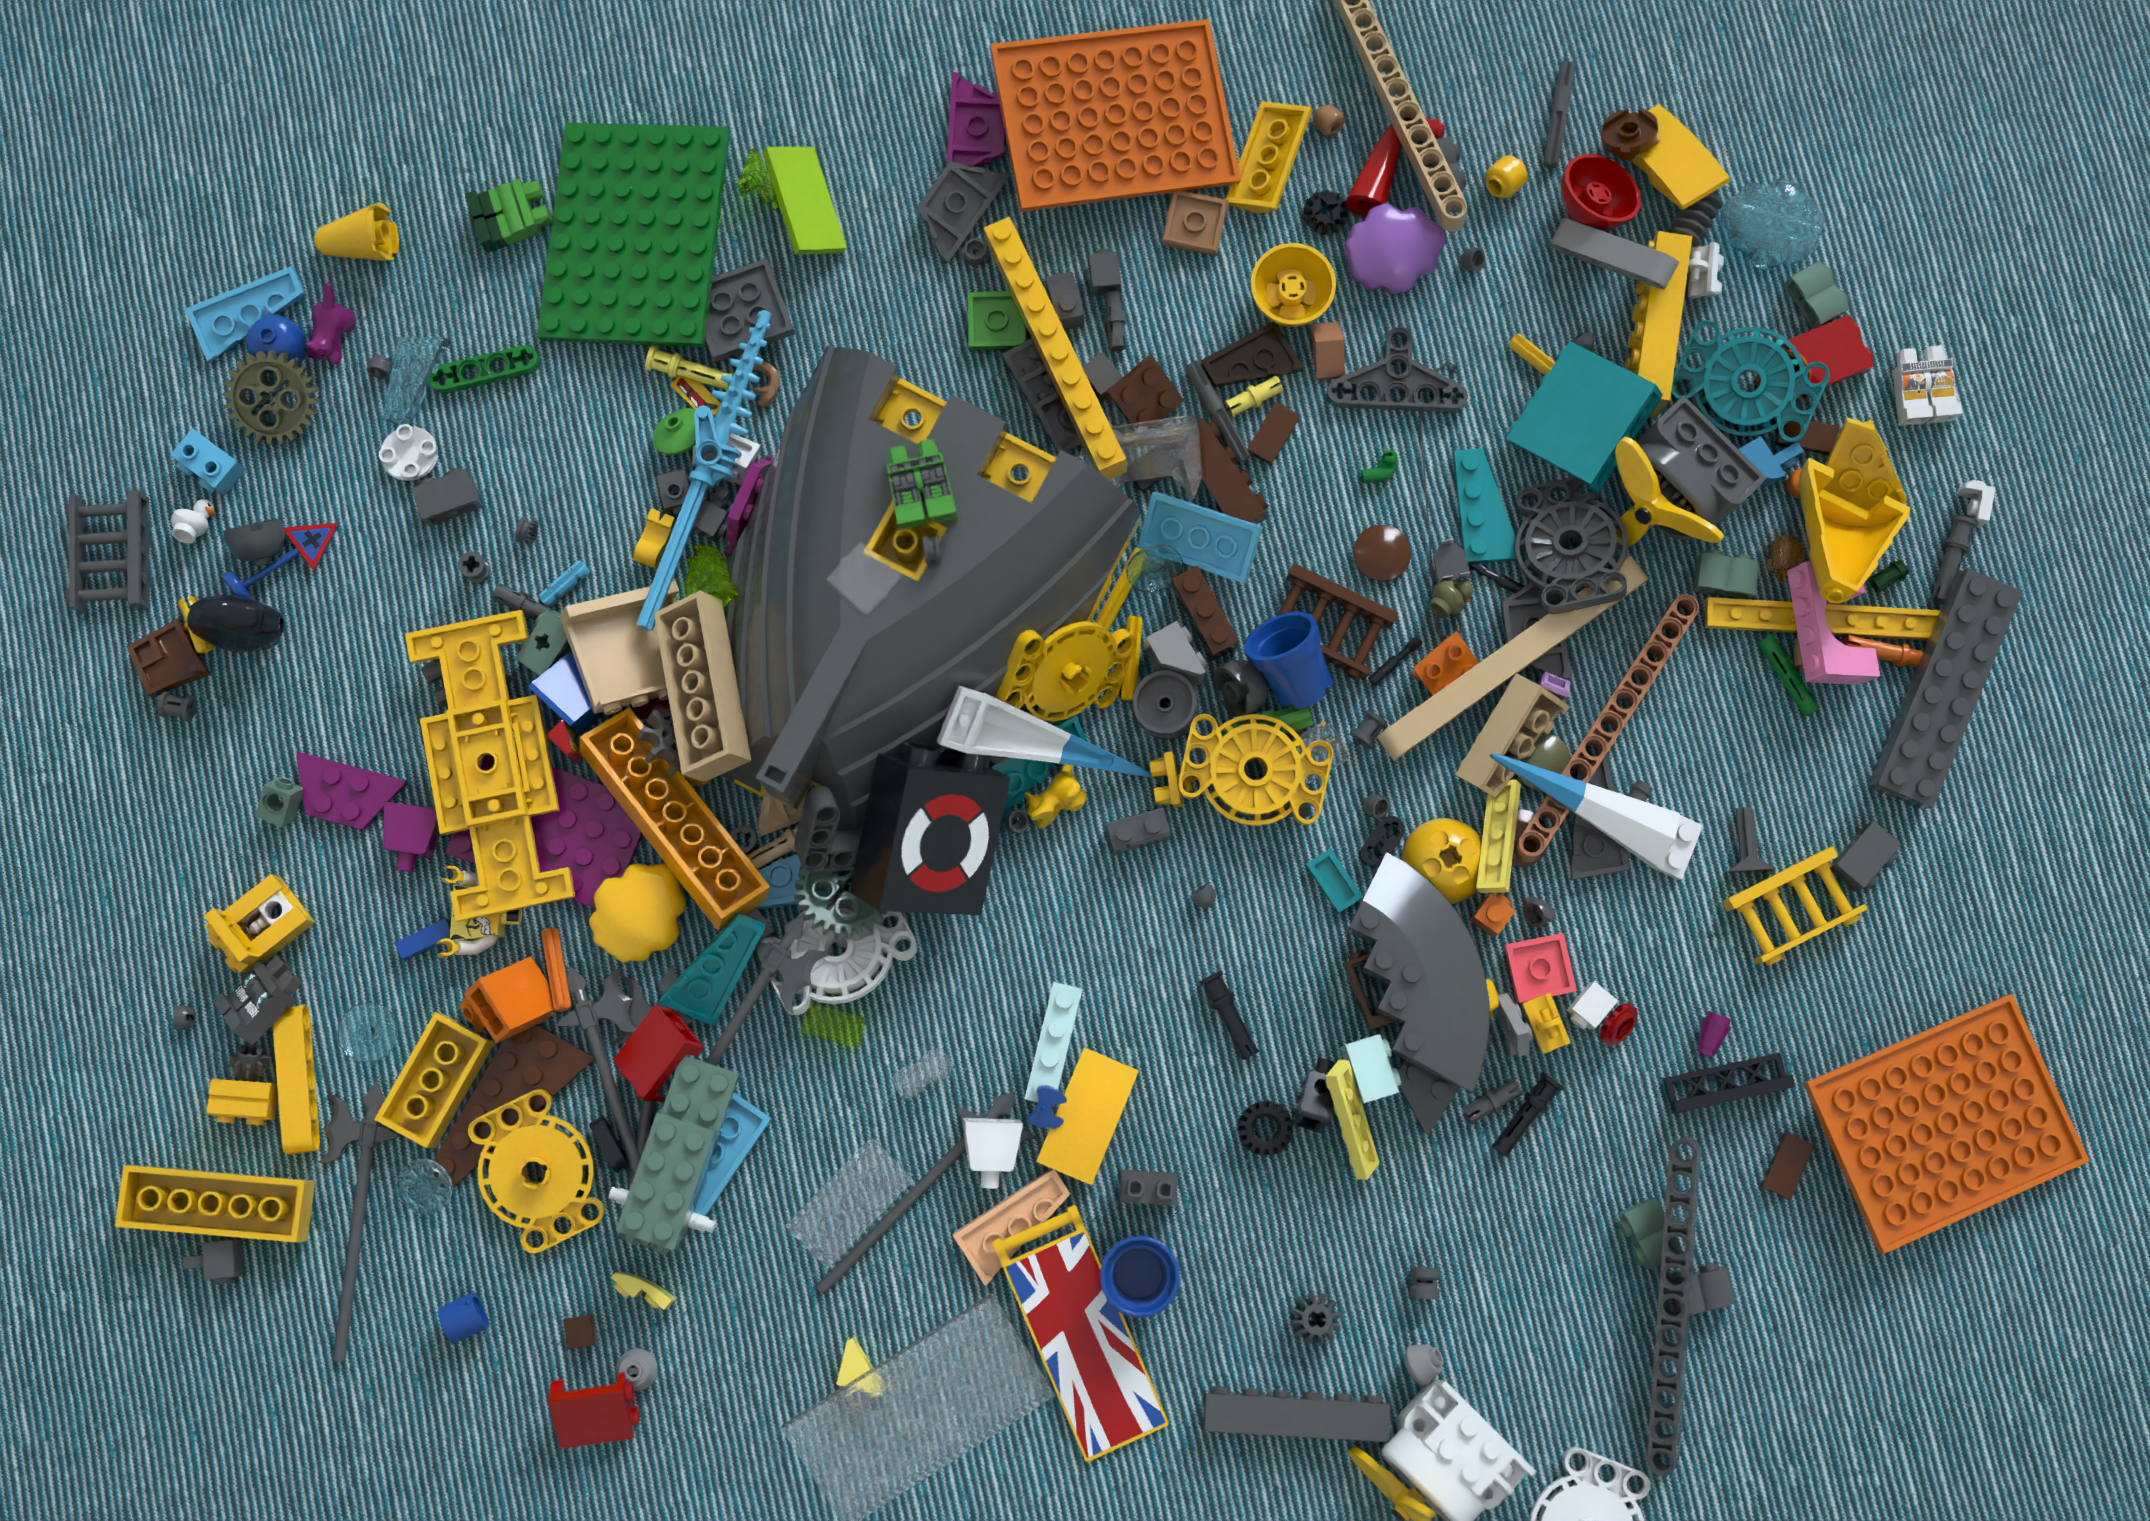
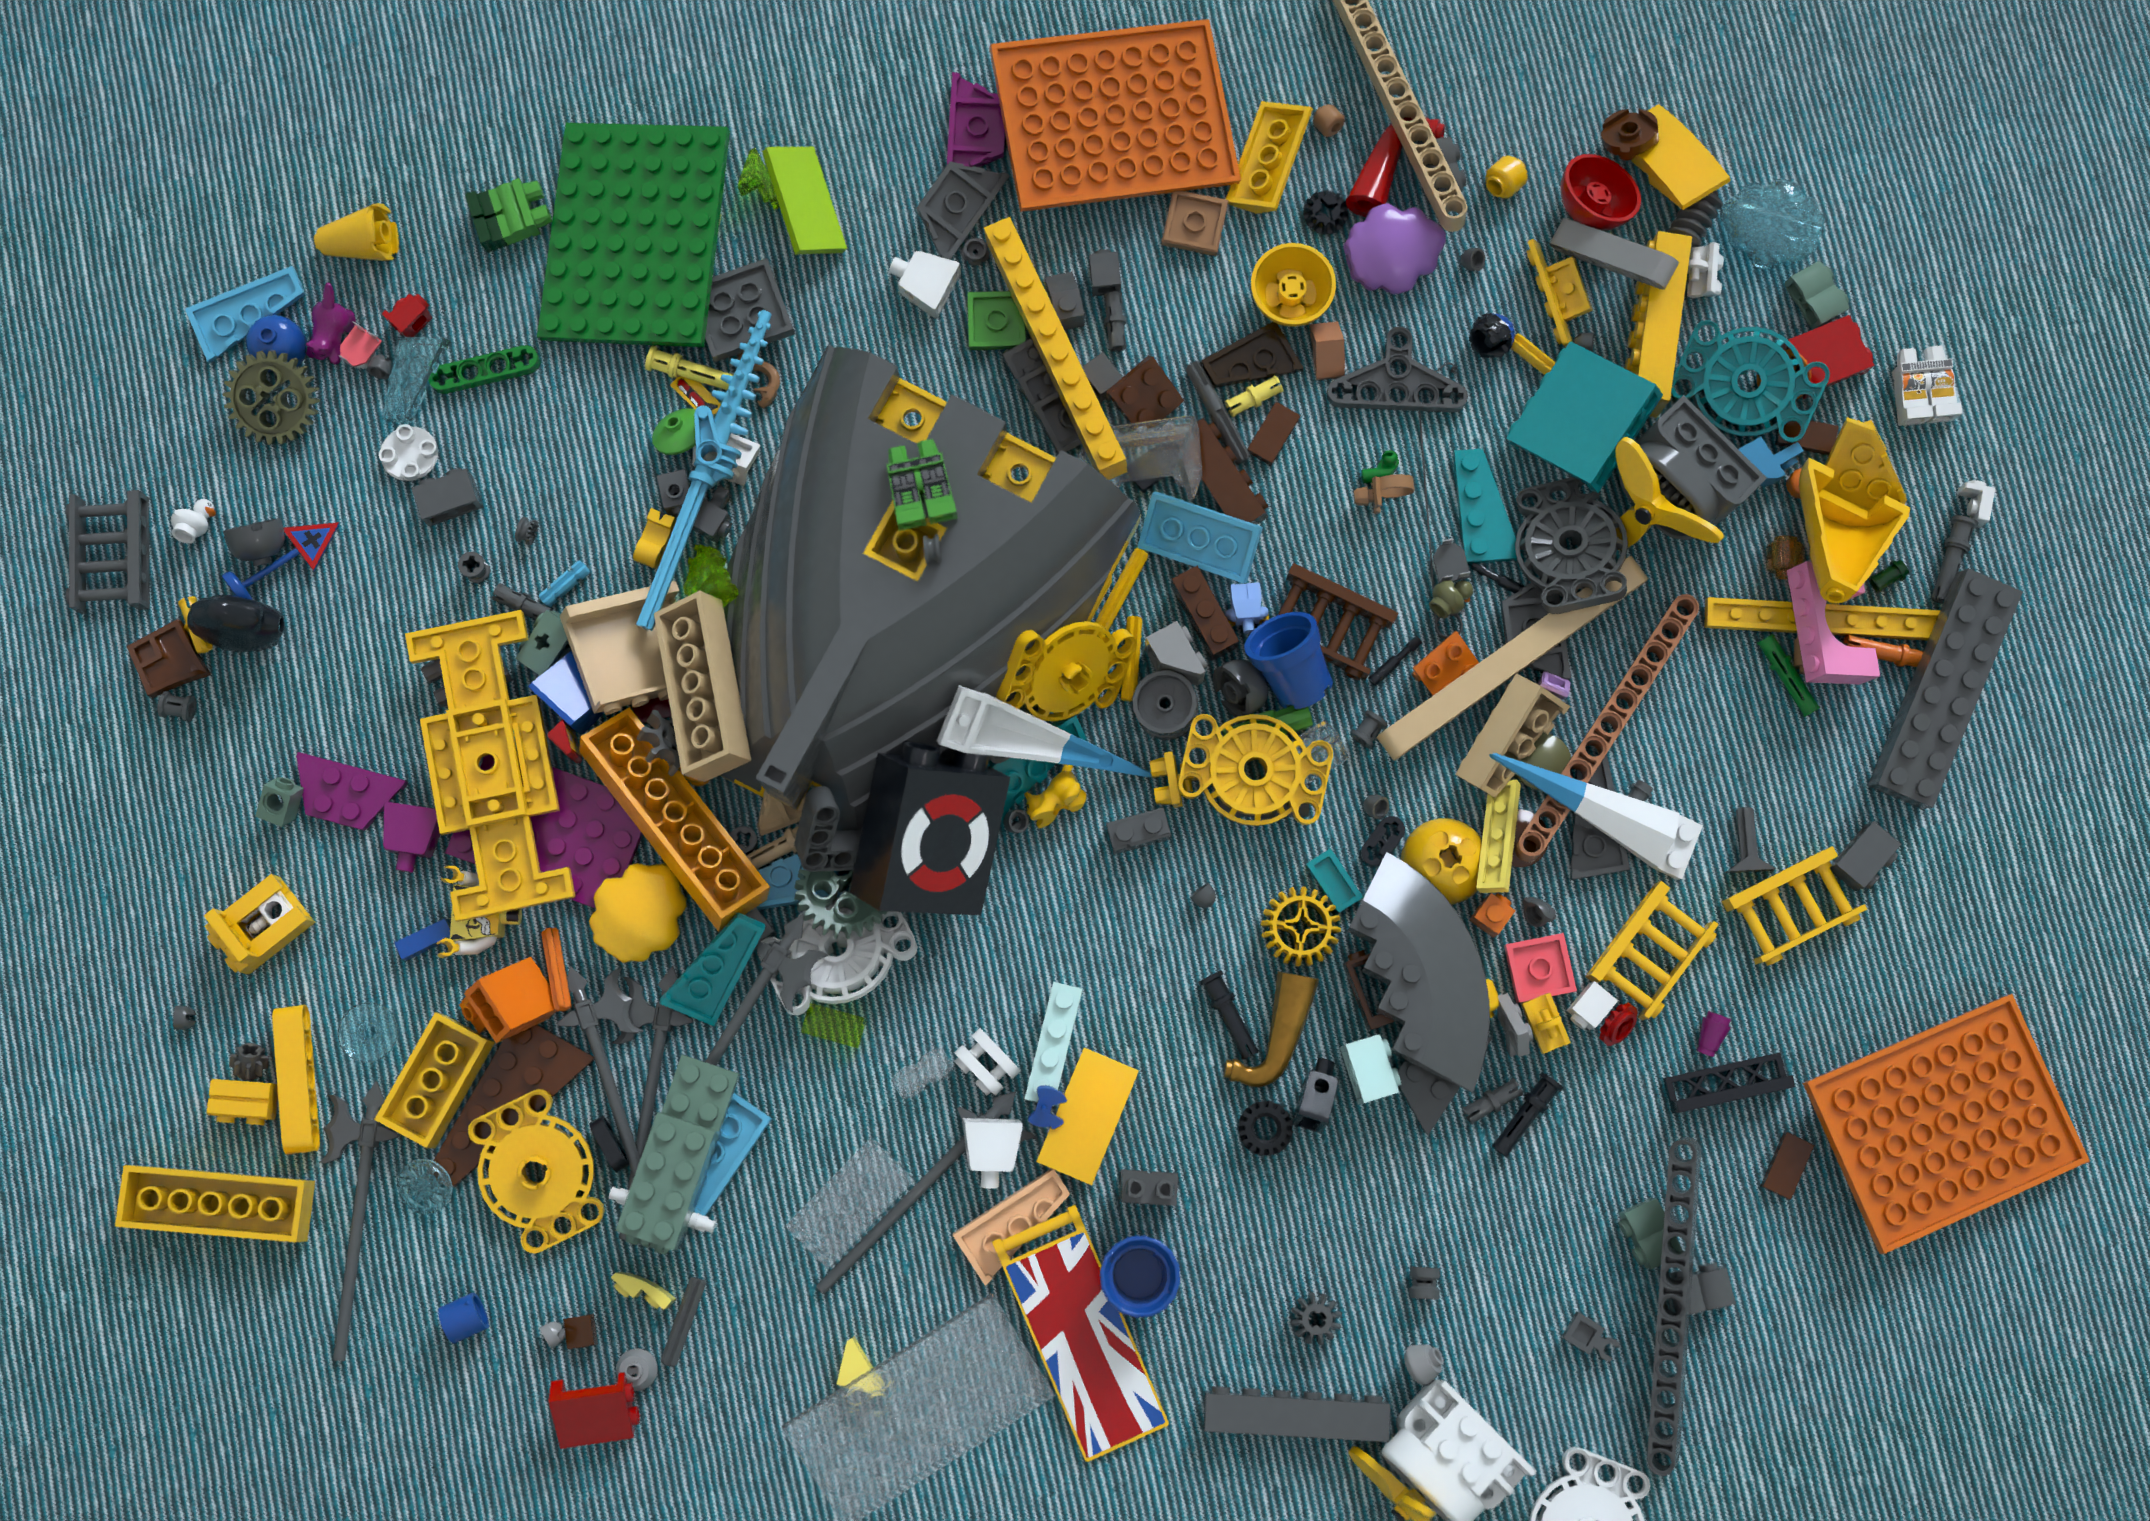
(207, 461): medium azure brick -> none
(219, 1261): dark grey brick -> none
(259, 999): dark grey hips -> none
(359, 347): none -> coral piece
(408, 315): none -> red brick
(553, 1333): none -> light grey hinge
(656, 1051): red panel -> none
(683, 1321): none -> dark grey axle
(745, 501): magenta wing -> none
(864, 578): clear piece -> none
(926, 280): none -> white torso
(987, 1080): none -> white brick
(1154, 568): clear light blue dish -> none
(1246, 606): none -> light blue piece
(1290, 1011): none -> pearl gold animal
(1315, 927): none -> yellow gear
(1352, 1119): light yellow plate -> none
(1382, 553): reddish brown dish -> none
(1384, 487): none -> medium nougat piece
(1492, 335): none -> black piece
(1559, 114): dark grey axle -> none
(1563, 290): none -> yellow bracket
(1587, 1335): none -> dark grey plate
(1622, 946): none -> yellow fence
(1725, 575): sand green brick -> none

